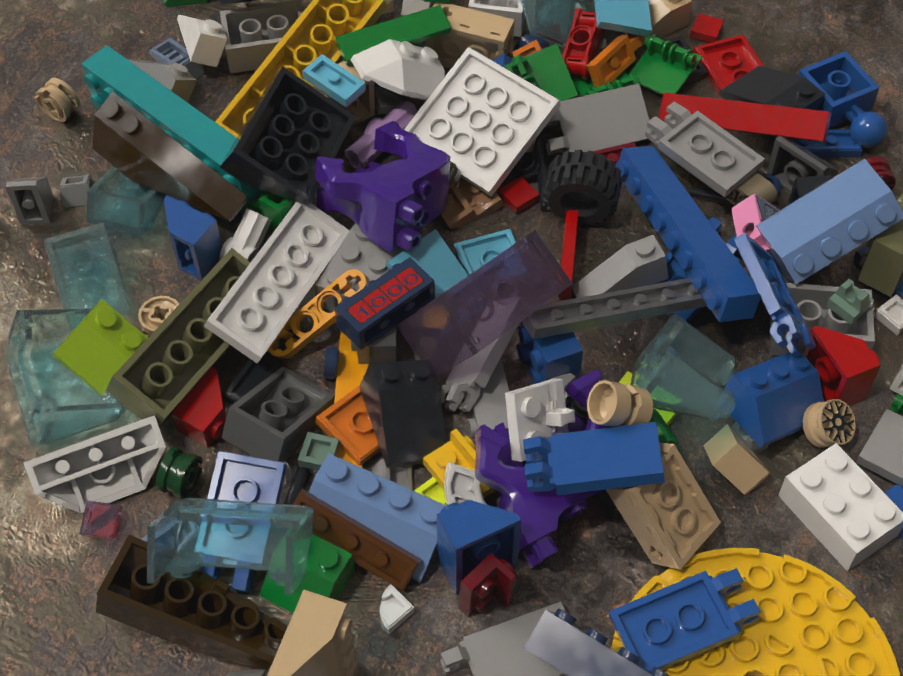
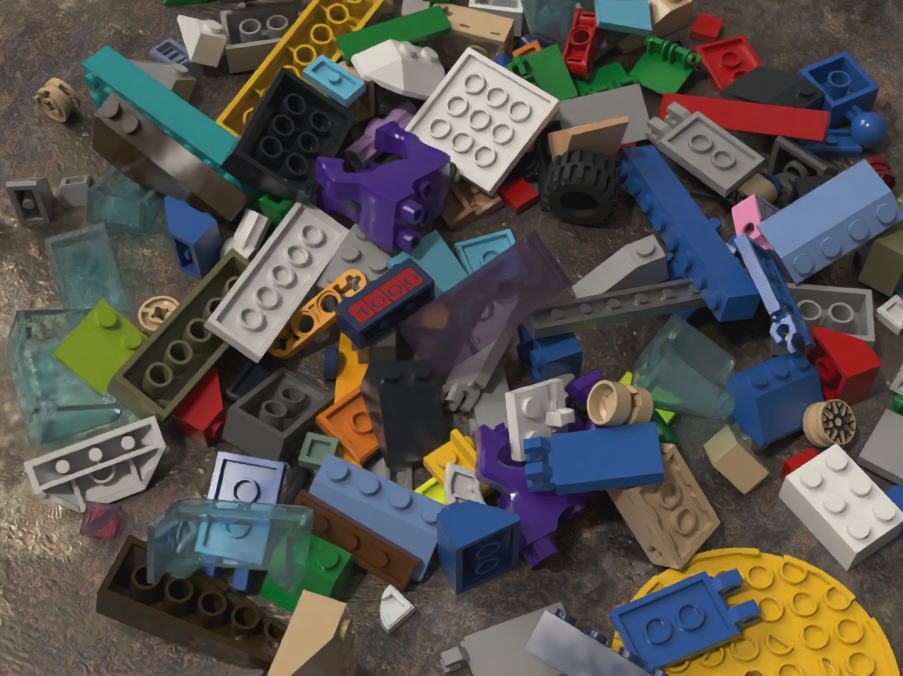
(178, 473): dark green wheel -> none
(487, 578): dark red bracket -> none
(569, 249): red tile -> none
(600, 136): none -> light nougat slope
(614, 58): orange hinge -> none
(797, 461): none -> red tile
(850, 302): sand green tile -> none

